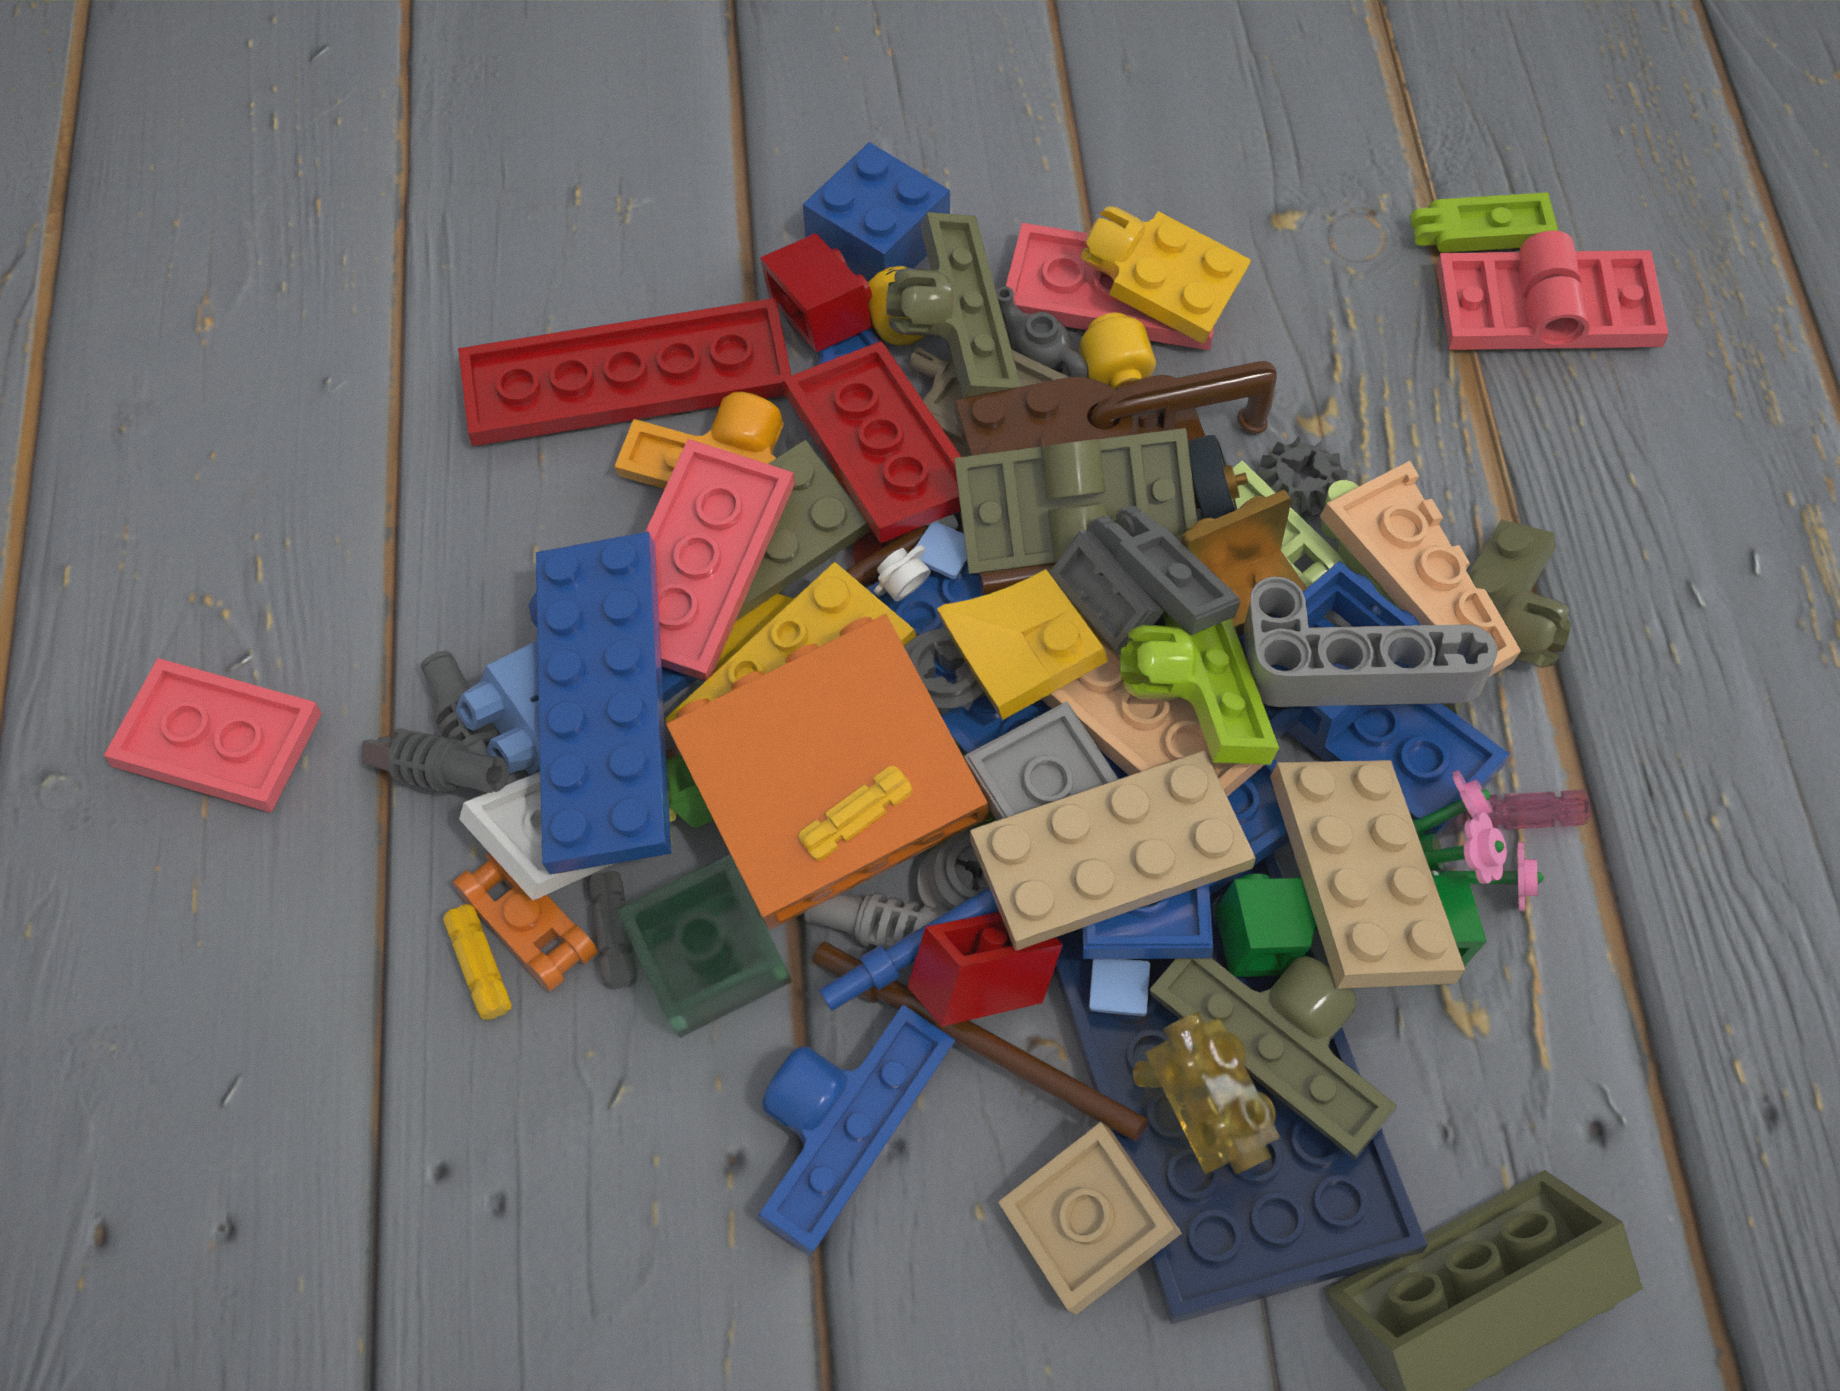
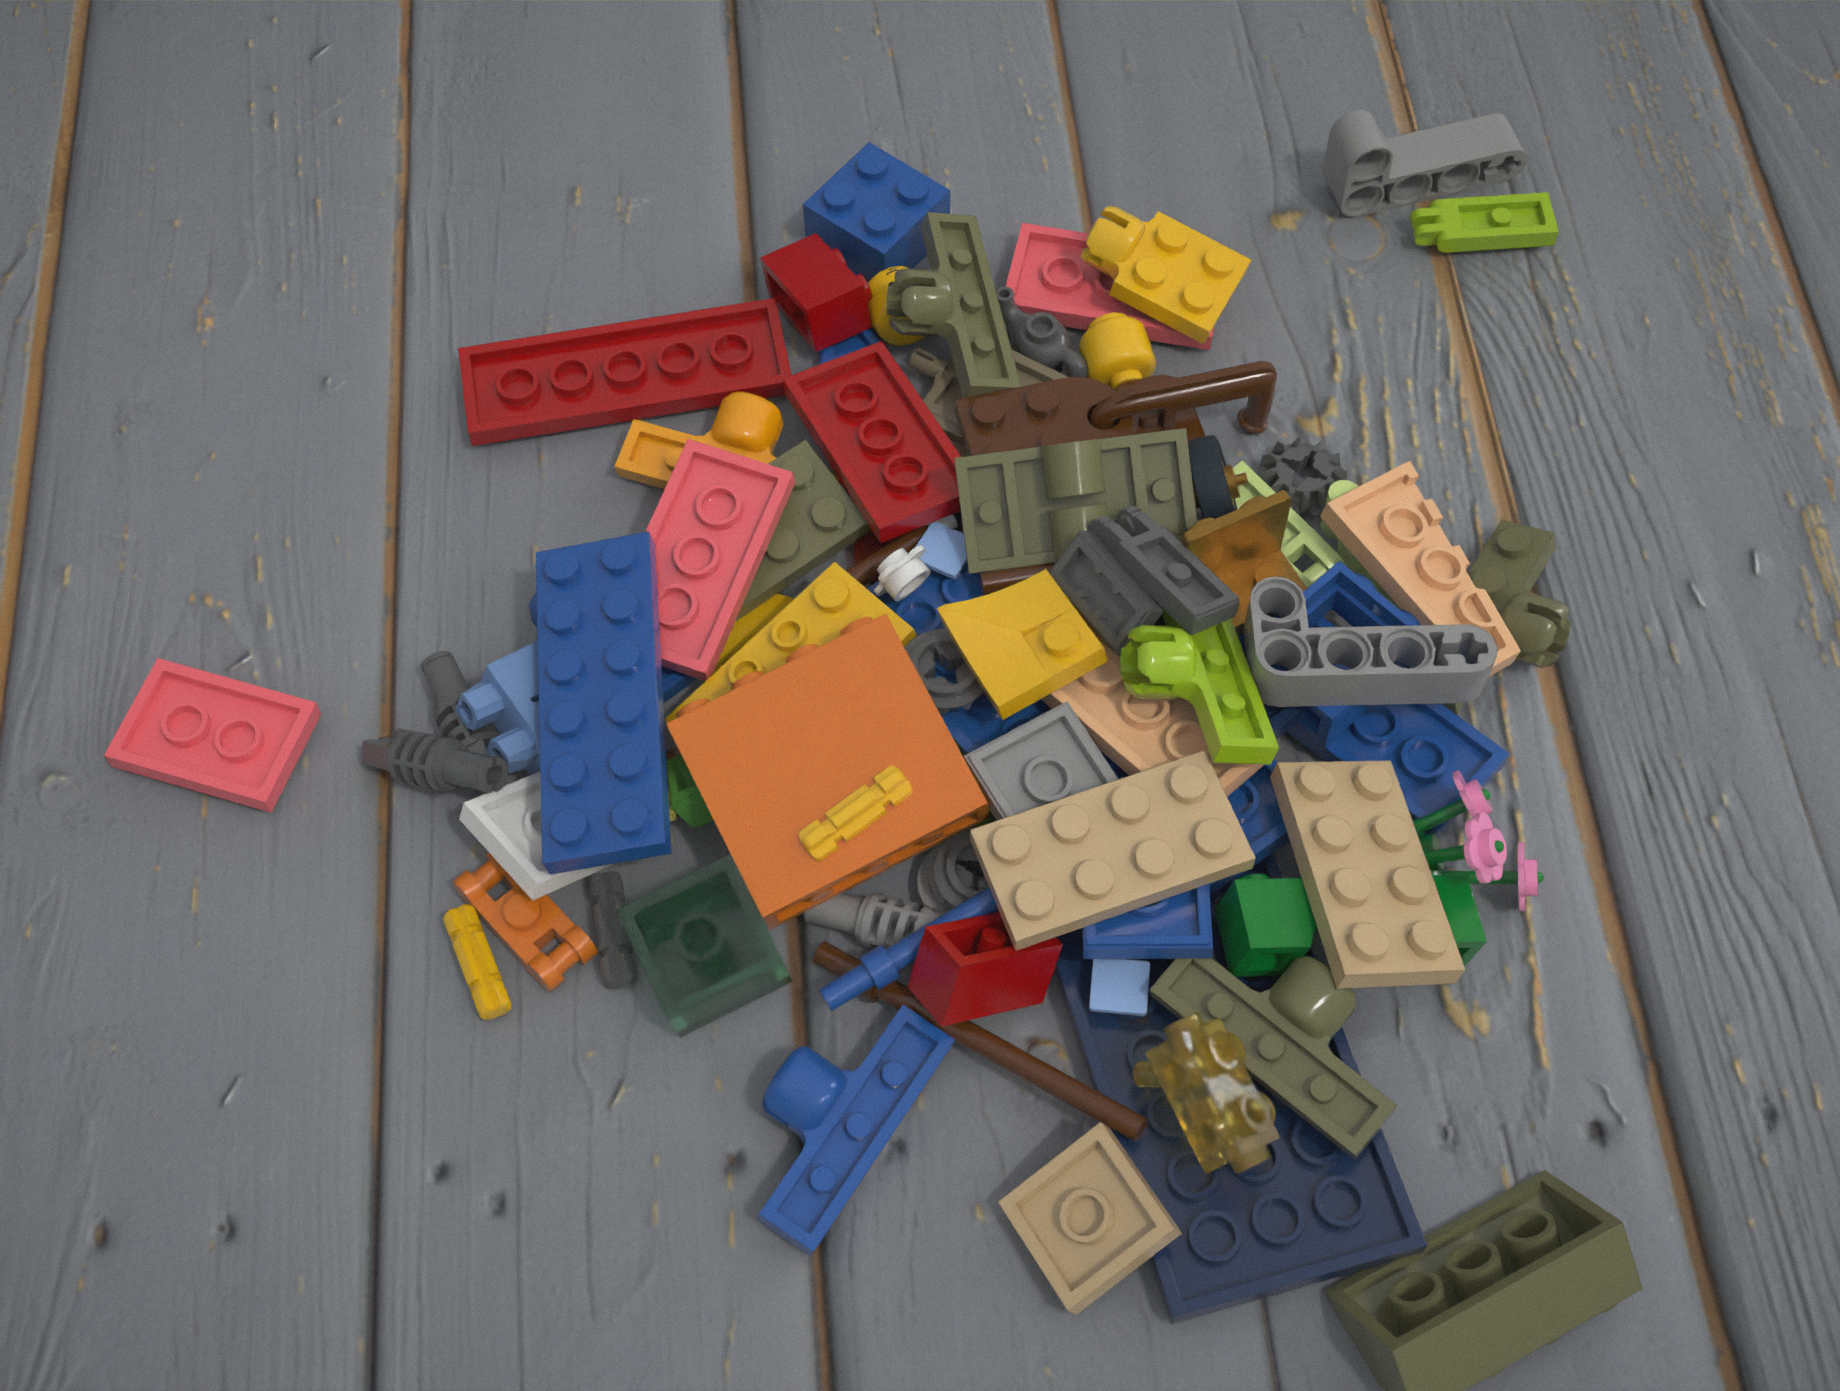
(1383, 174): none -> light grey beam
(1540, 809): clear pink axle -> none
(1551, 297): coral plate -> none

